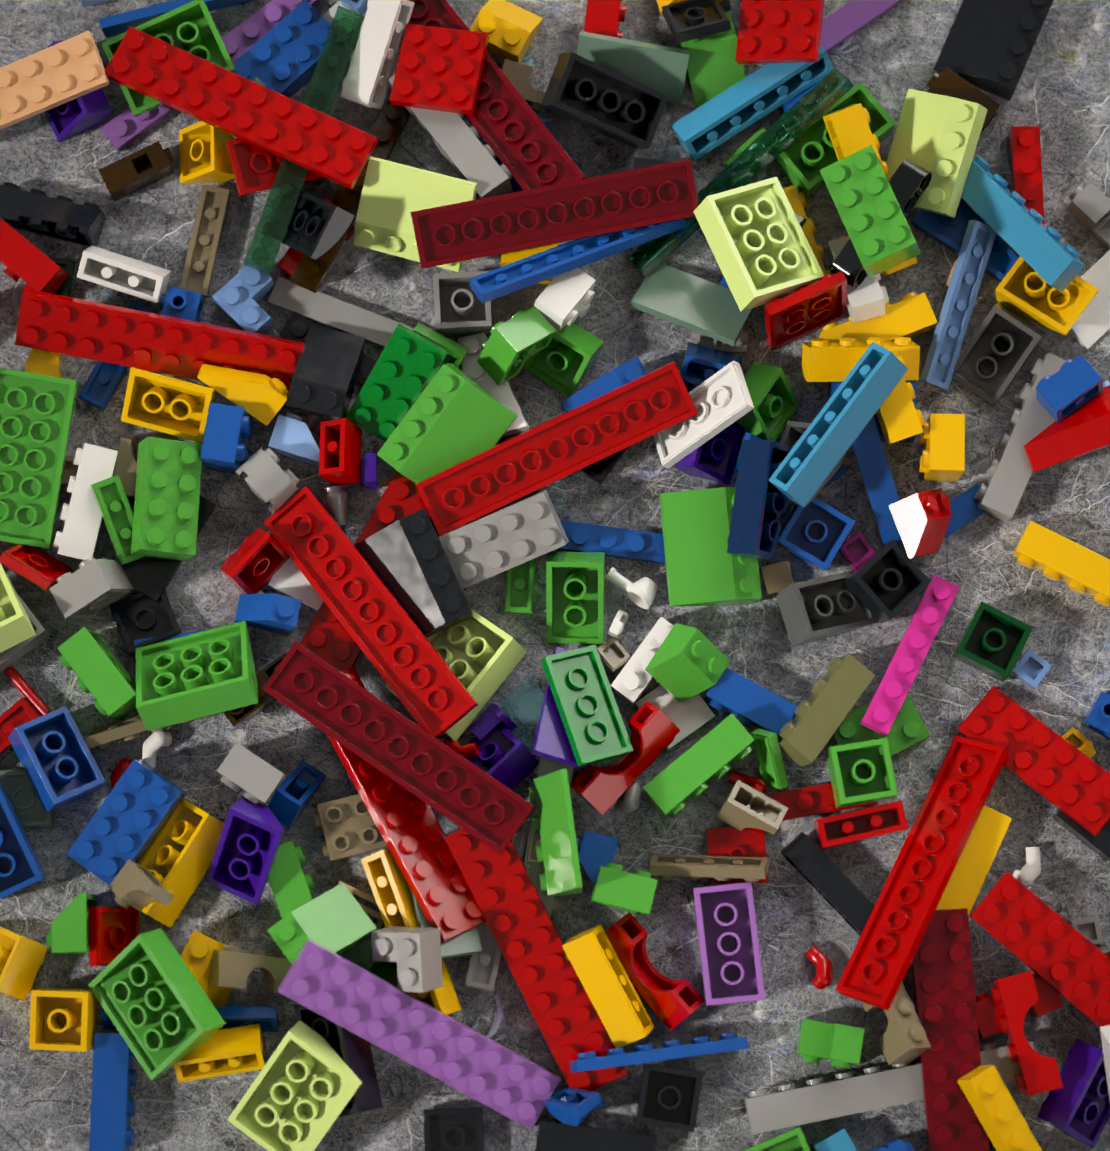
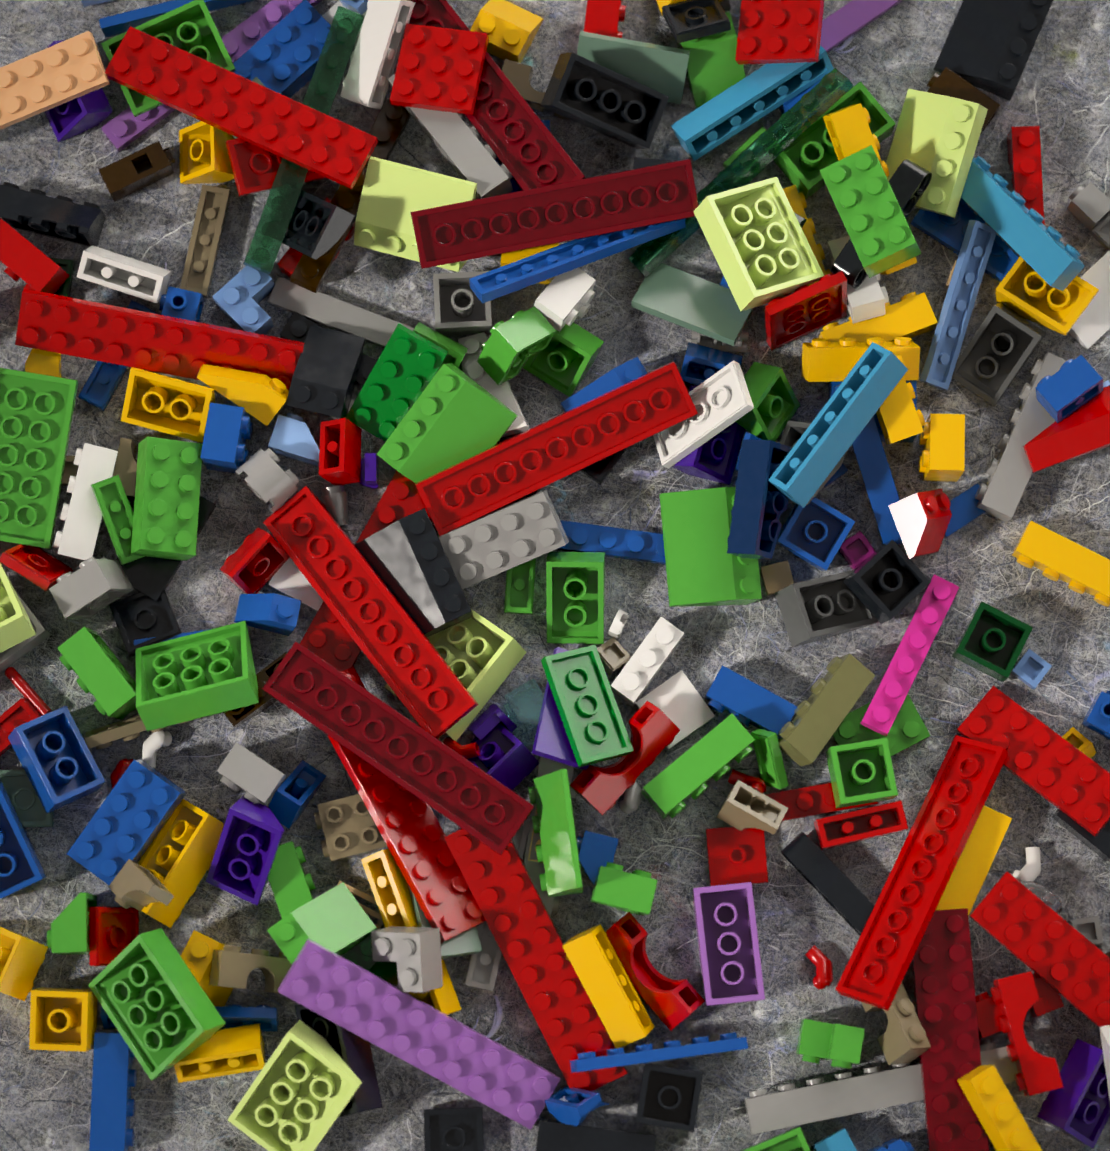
(640, 593): white bar -> none
(687, 663): bright green slope -> none
(699, 866): dark tan plate -> none

